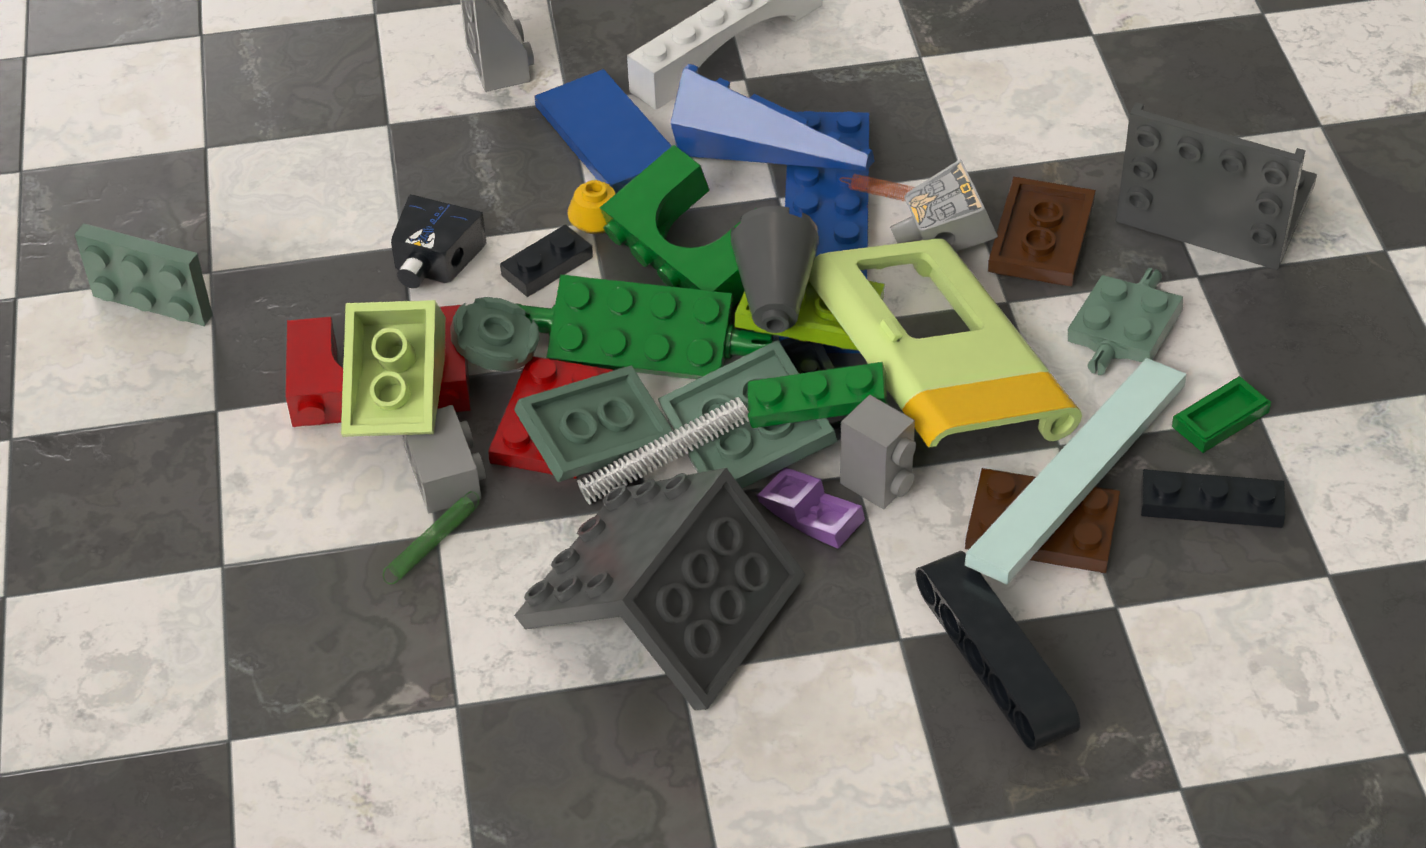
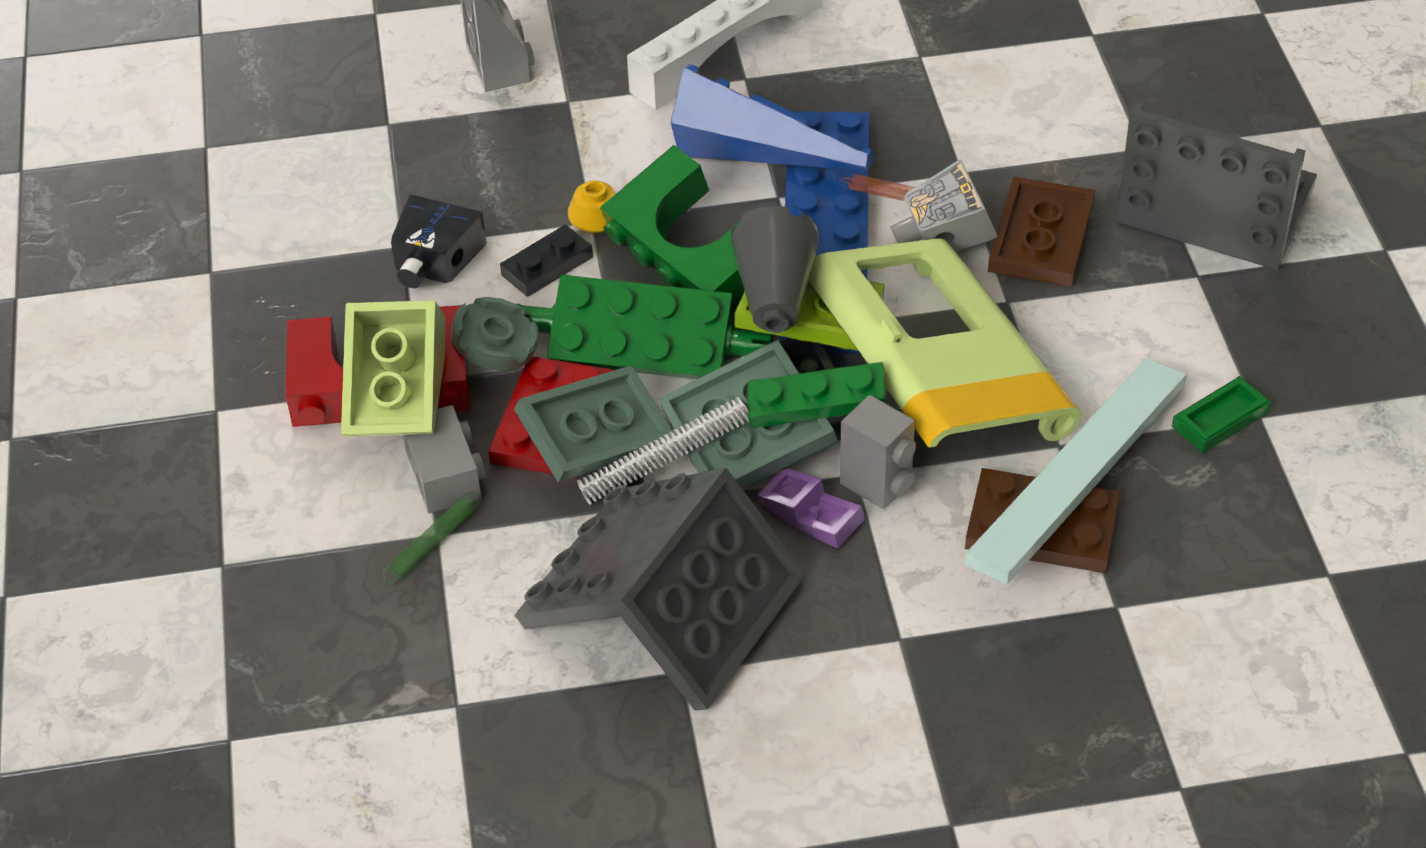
(144, 274): sand green plate -> none
(602, 127): blue tile -> none
(998, 651): black beam -> none
(1125, 320): sand green plate -> none
(1213, 498): black plate -> none

